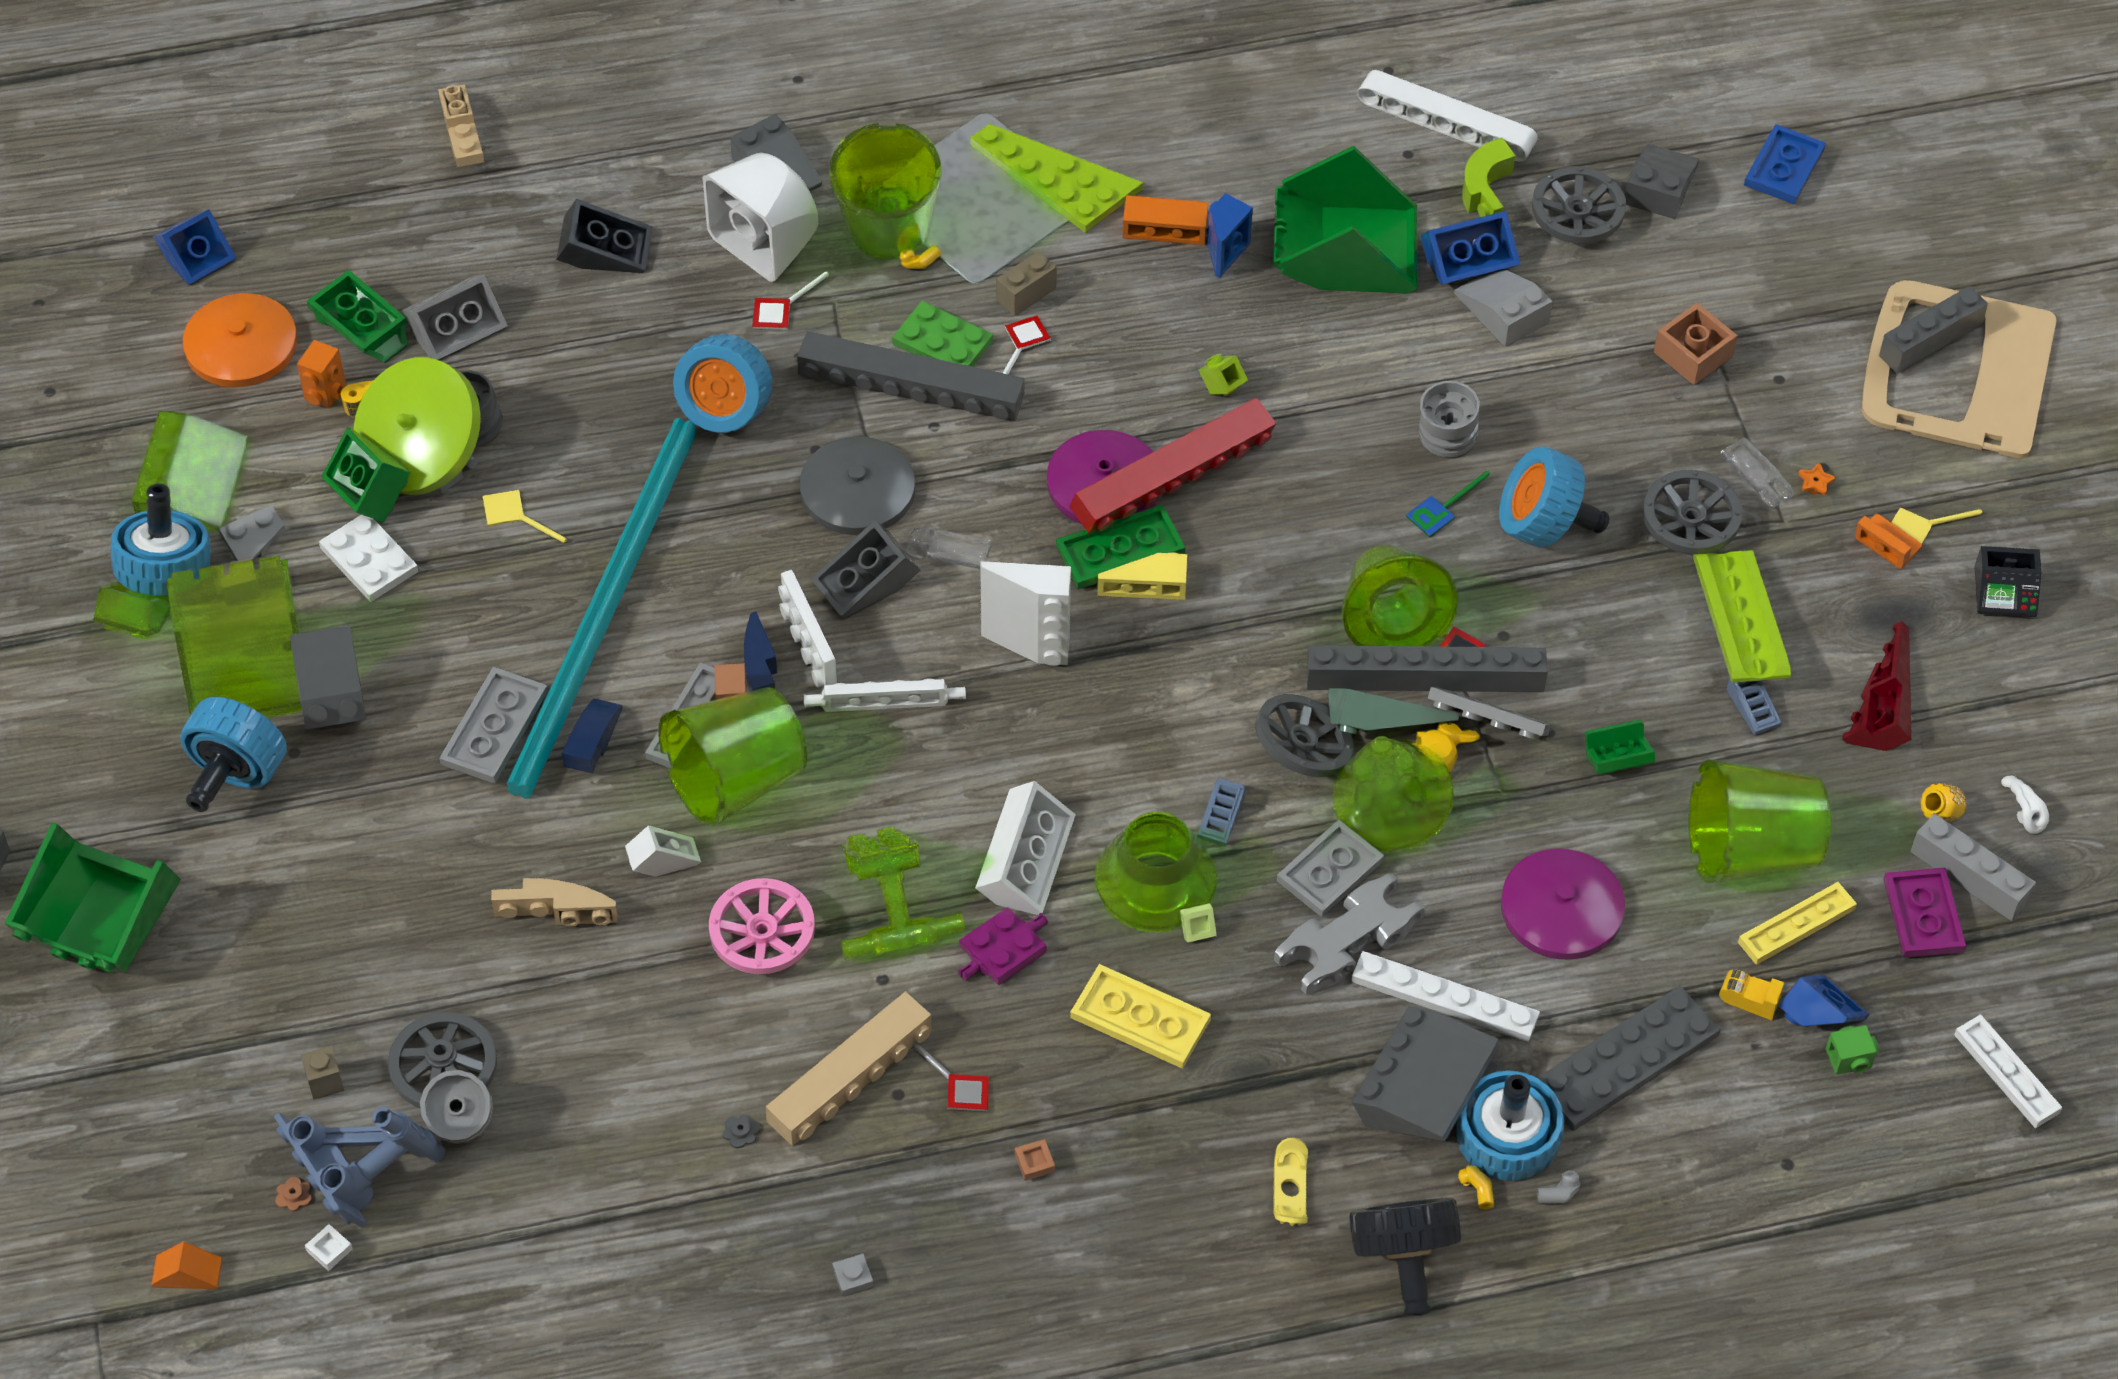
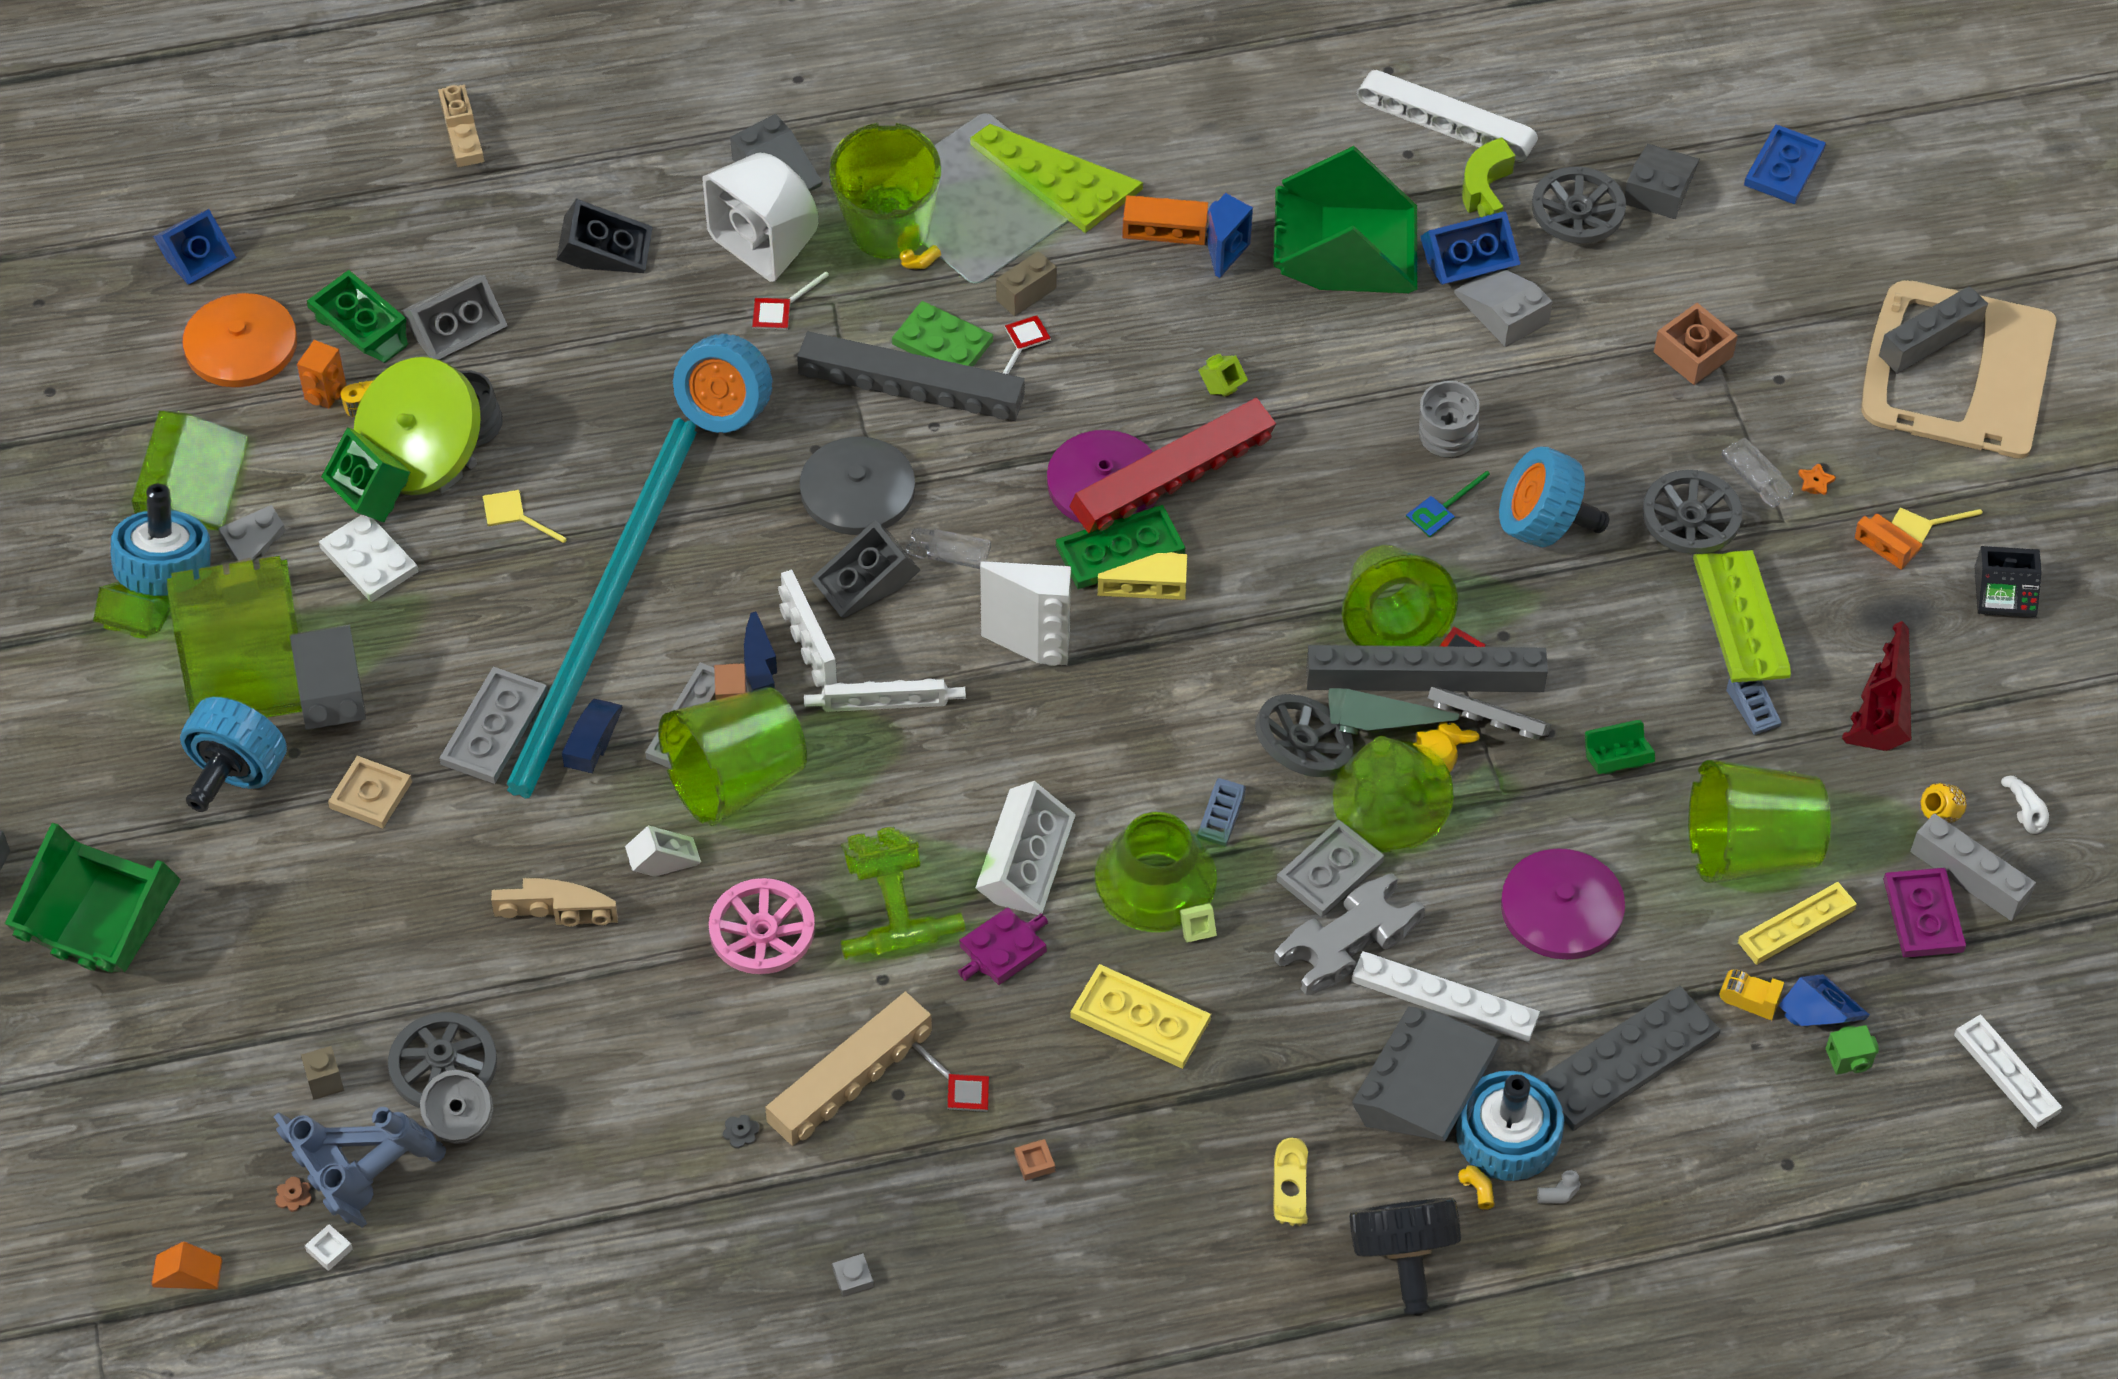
(370, 792): none -> tan plate

